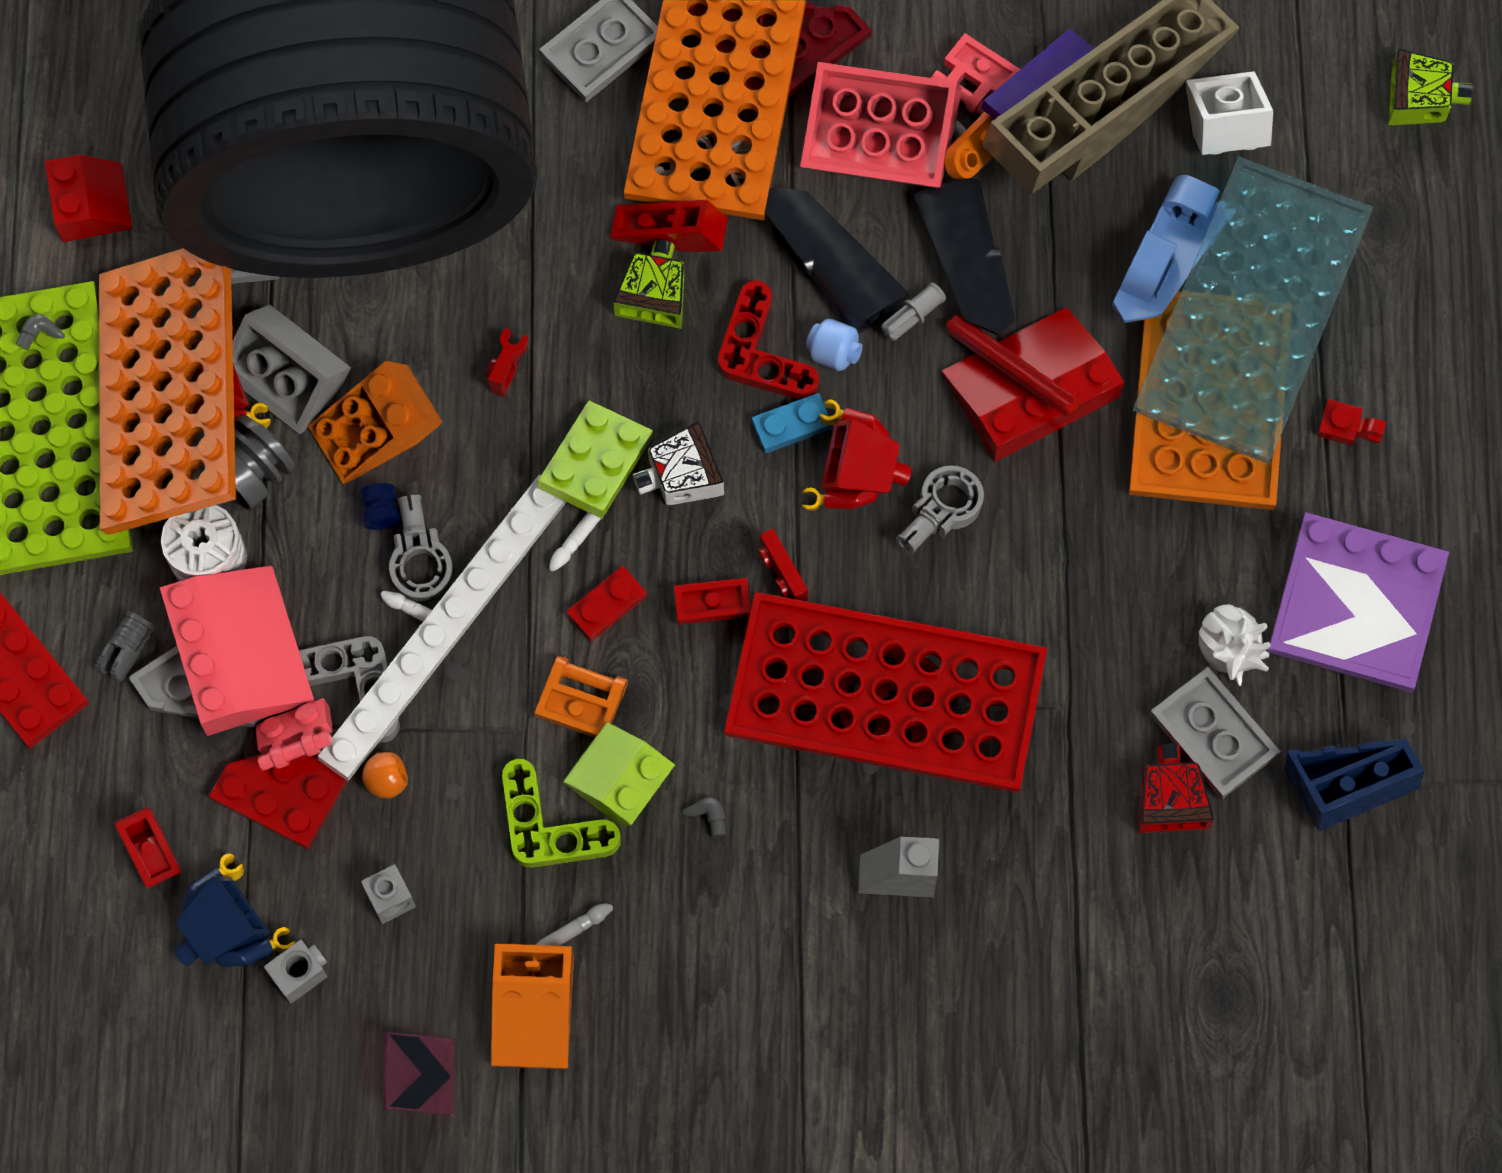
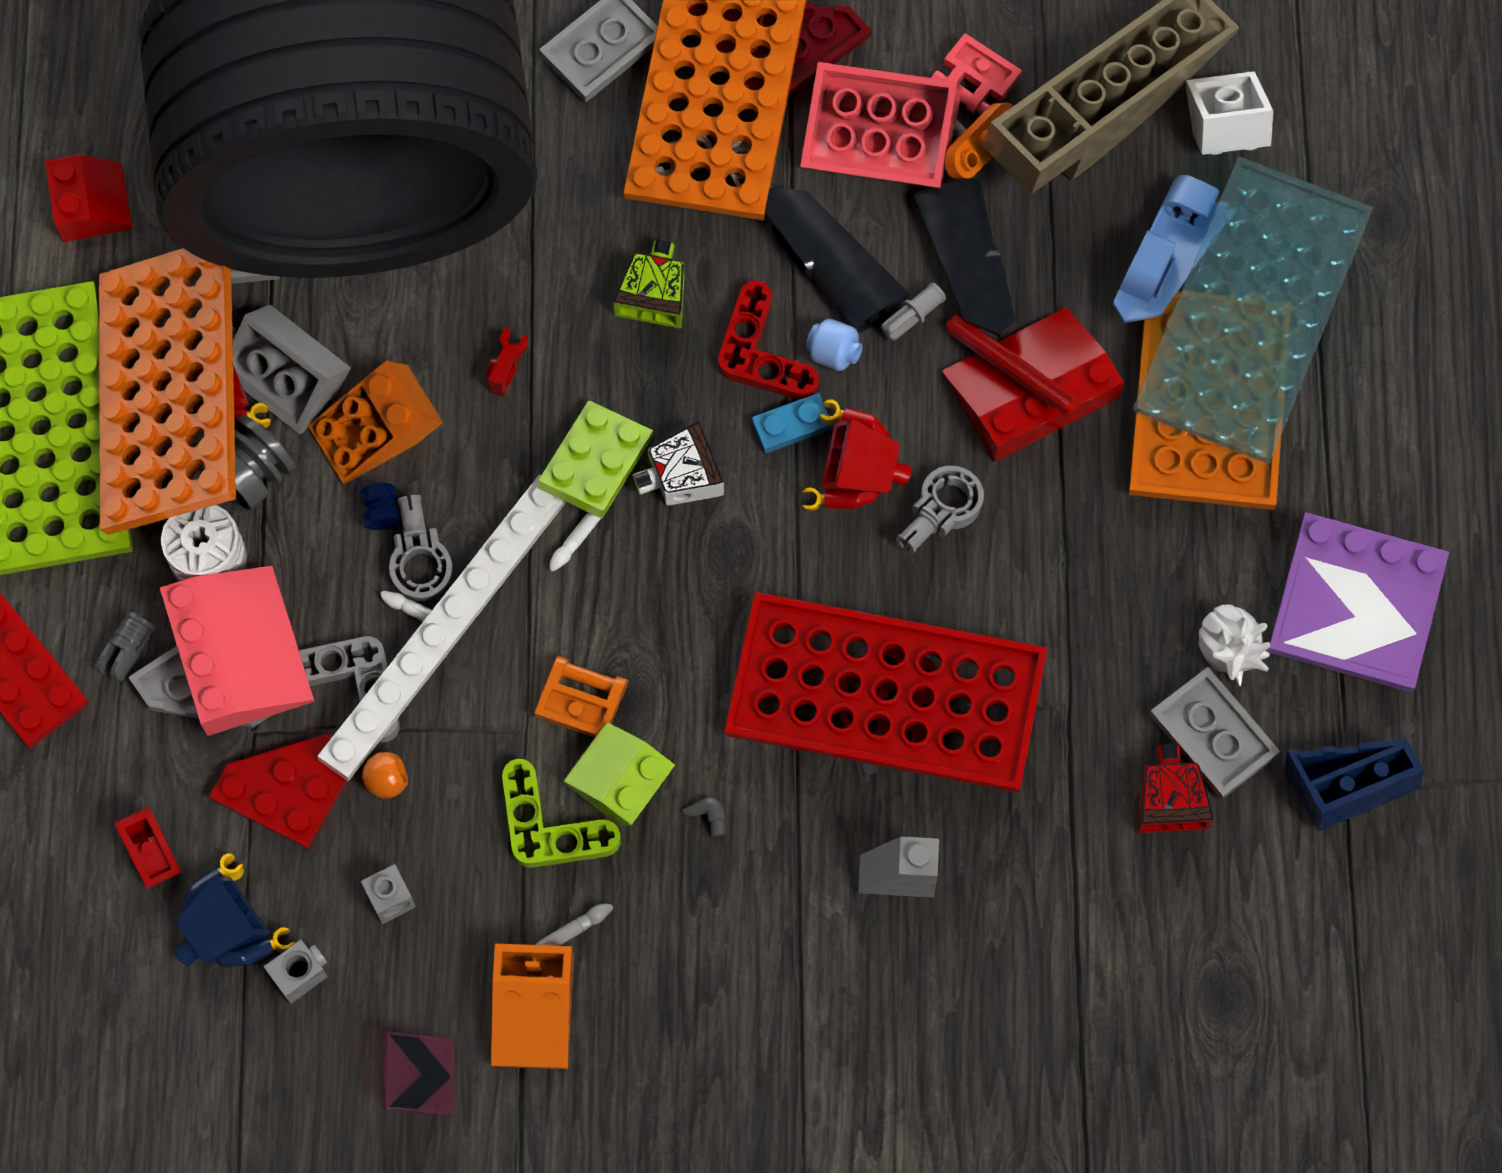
(32, 328): dark grey animal -> none
(294, 734): coral plate -> none
(607, 603): red plate -> none
(686, 224): red slope -> none
(712, 601): red plate -> none
(774, 555): red plate -> none
(1037, 72): dark purple tile -> none
(1344, 423): red plate -> none
(1423, 89): torso -> none

